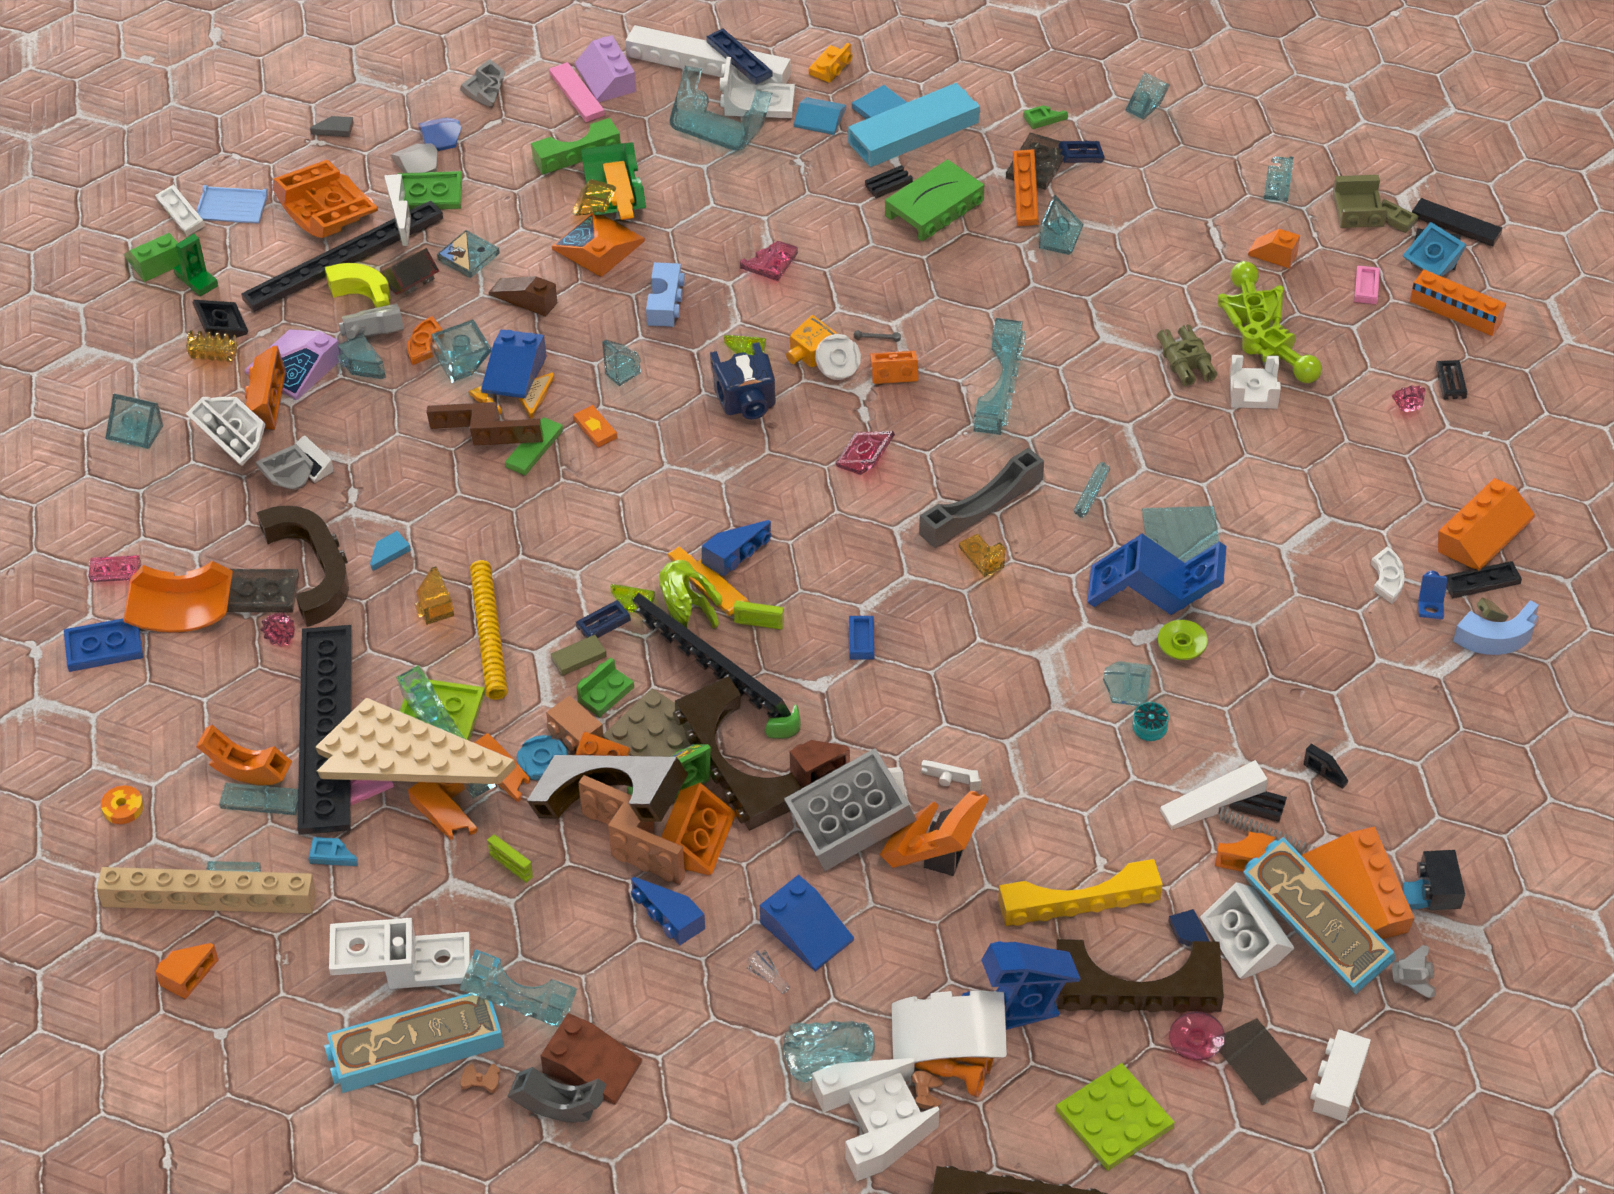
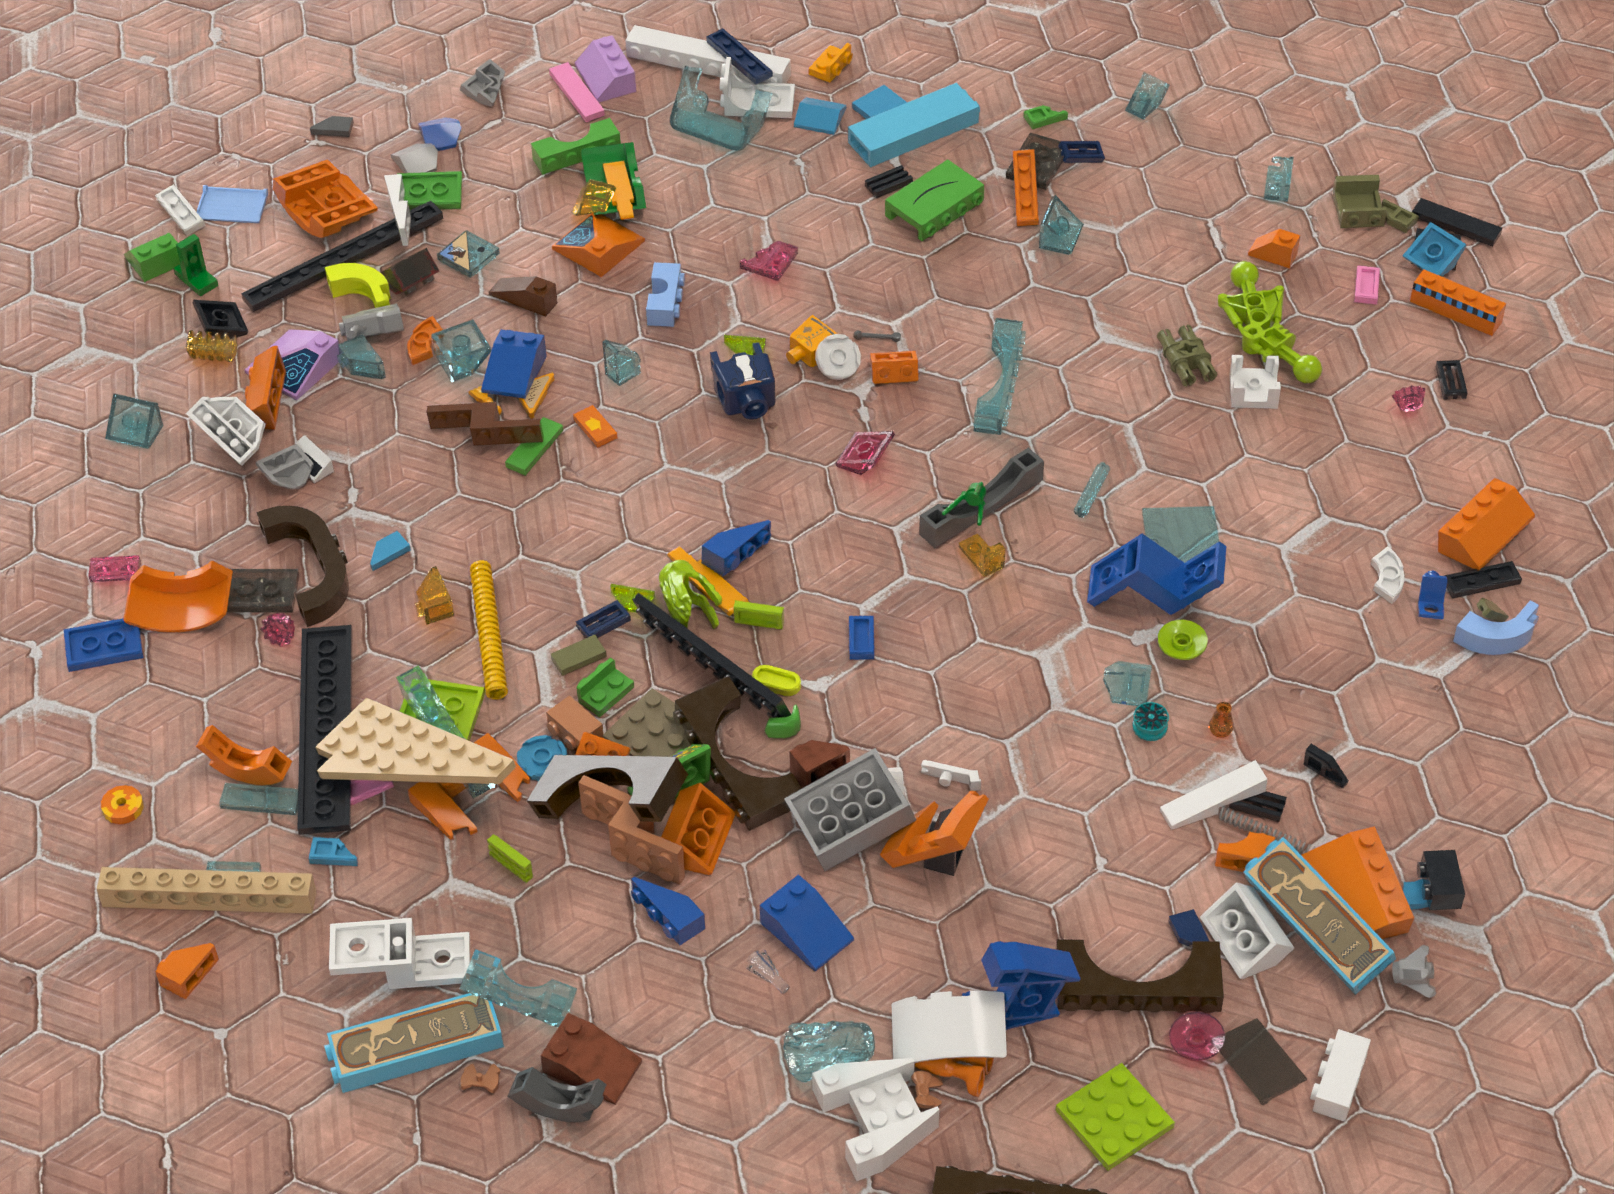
(778, 680): none -> neon yellow tile
(974, 496): none -> green plant
(1026, 902): yellow arch -> none
(1221, 722): none -> clear orange cone

